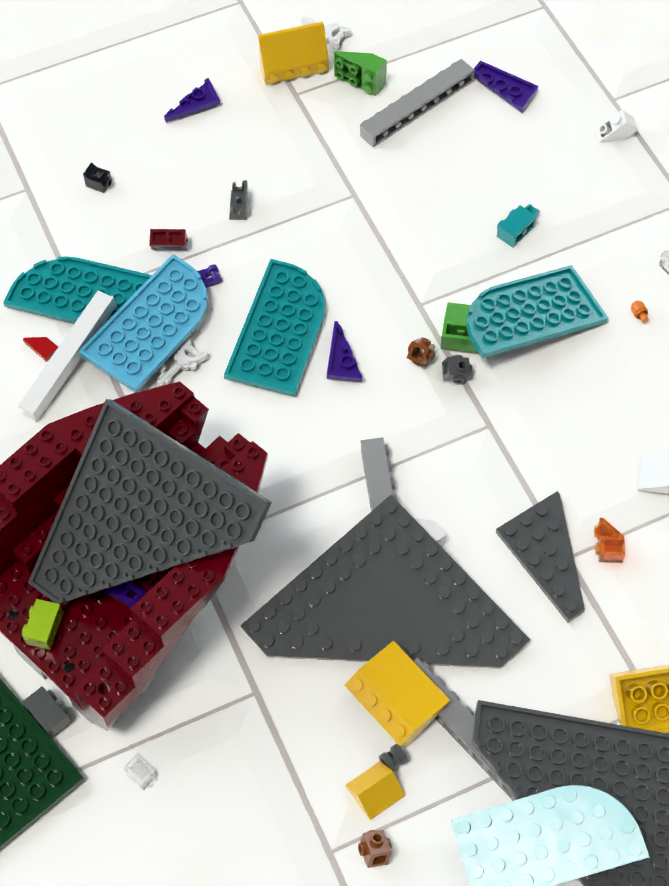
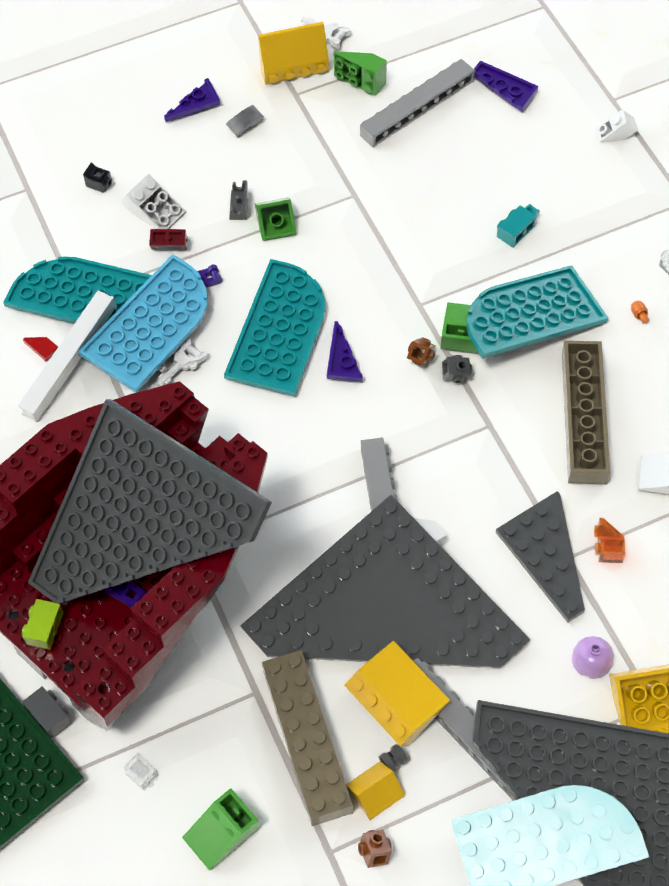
(153, 204): none -> white slope
(221, 829): none -> bright green slope
(243, 120): none -> flat silver slope
(275, 218): none -> bright green slope
(307, 738): none -> dark tan brick
(585, 412): none -> dark tan brick
(592, 657): none -> lavender cylinder

